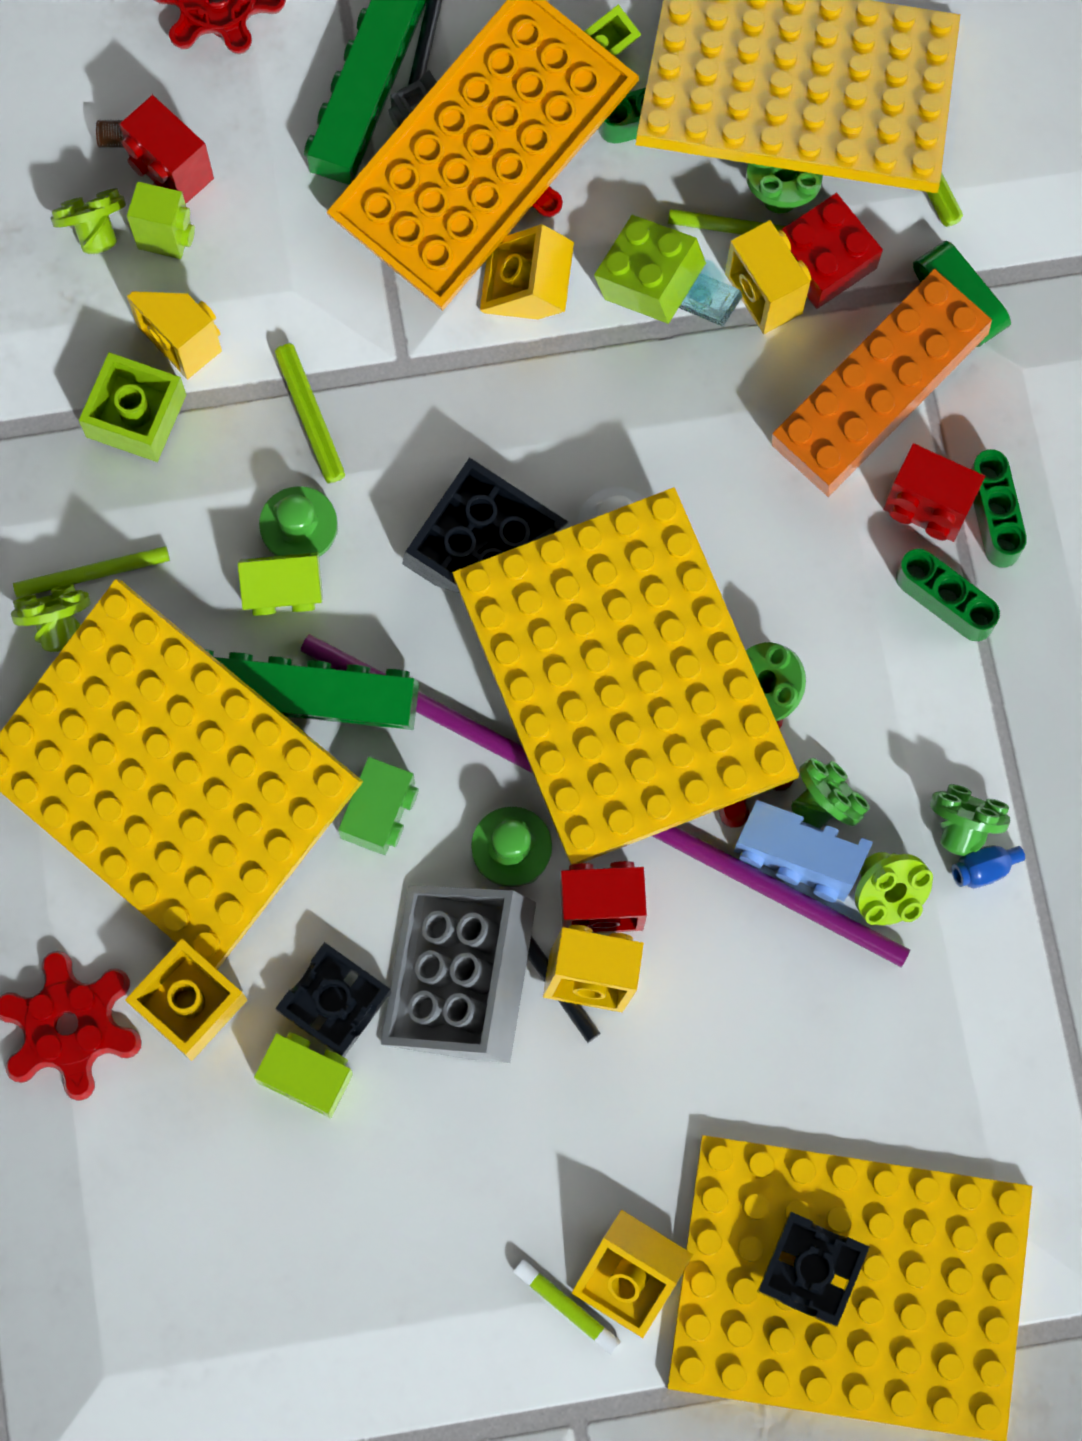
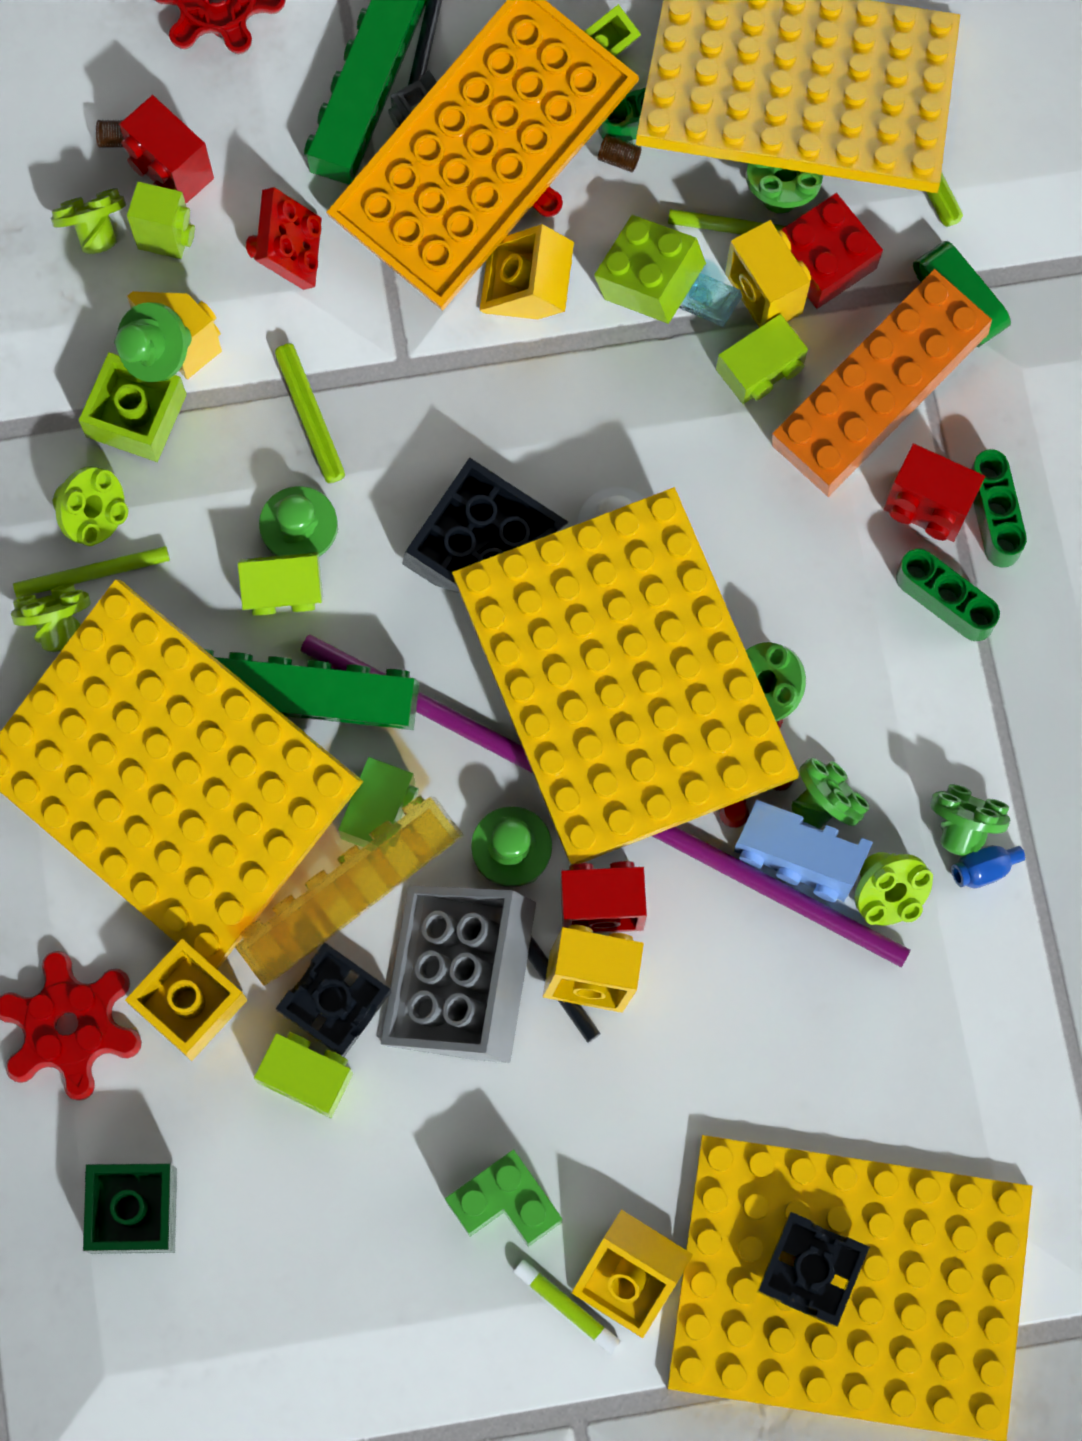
(90, 505): none -> lime plate
(130, 1208): none -> dark green brick
(152, 342): none -> bright green plate
(287, 239): none -> red plate
(349, 890): none -> clear yellow brick
(509, 1190): none -> bright green brick
(616, 159): none -> reddish brown piece
(762, 360): none -> lime brick

